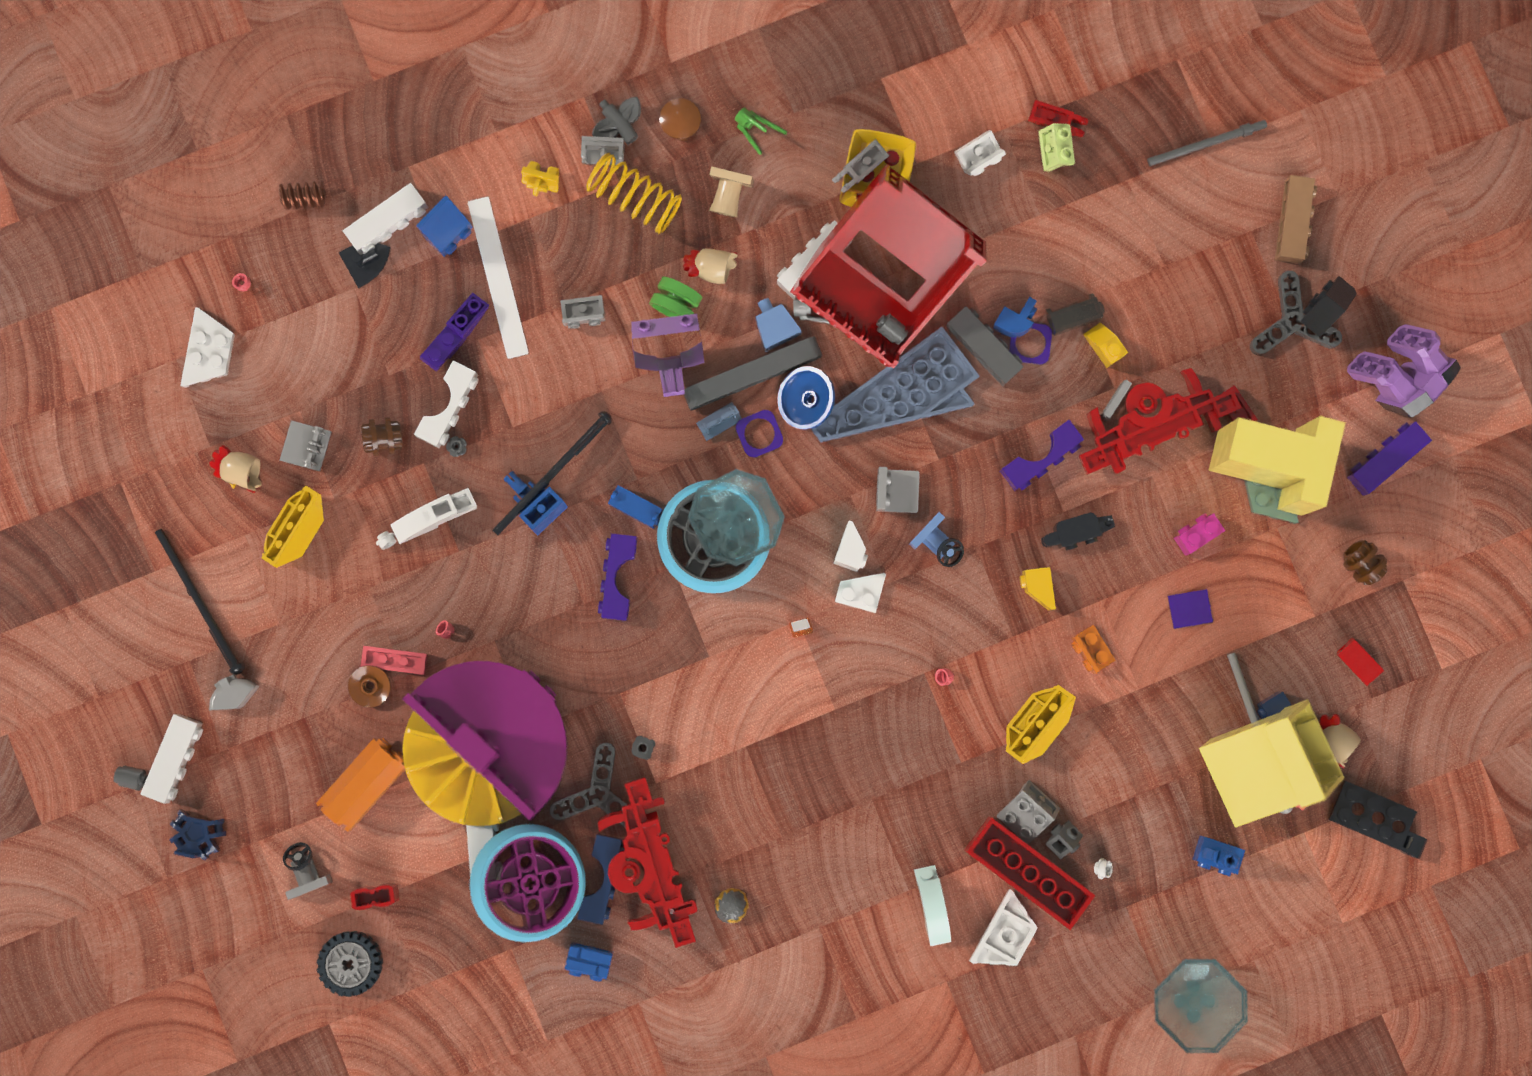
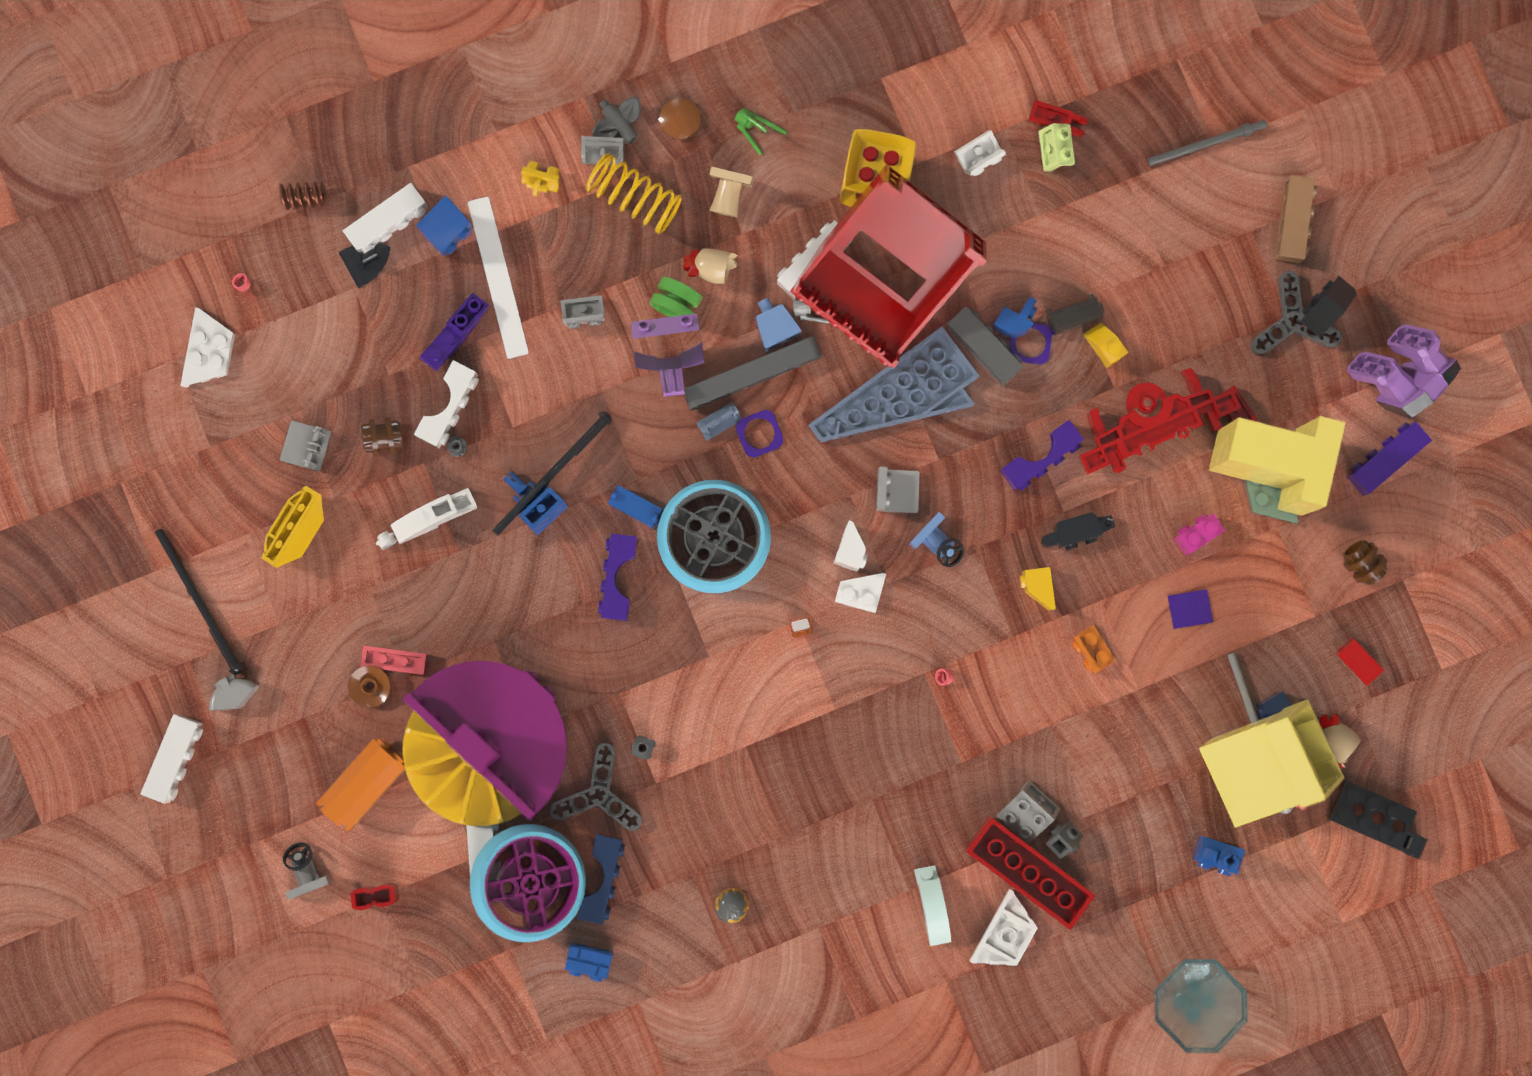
(130, 777): dark grey brick -> none
(194, 834): dark blue piece -> none
(236, 467): tan piece -> none
(333, 963): wheel -> none
(445, 629): coral hinge -> none
(646, 846): red piece -> none
(736, 517): clear light blue rock -> none
(796, 397): blue dish -> none
(862, 164): light grey hinge -> none
(891, 328): dark grey brick -> none
(1038, 723): yellow wedge -> none
(1103, 868): white plate -> none
(1115, 400): light grey tile -> none

